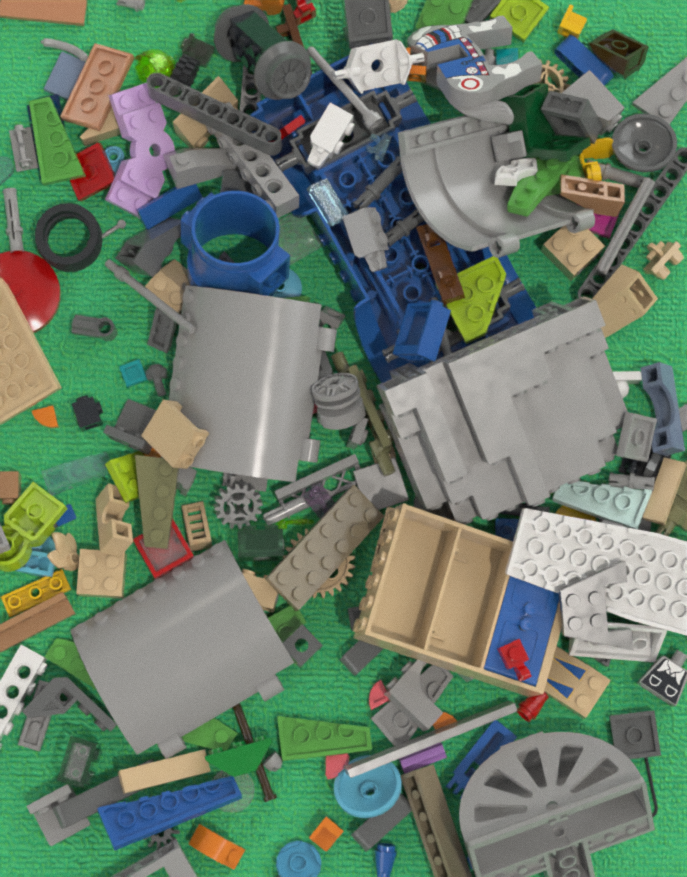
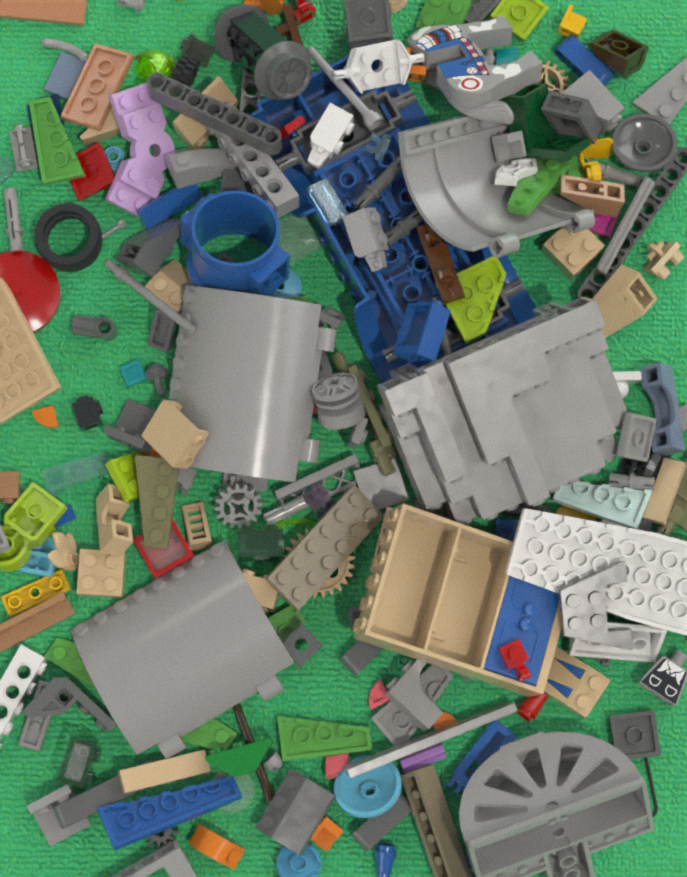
(295, 812): none -> slope

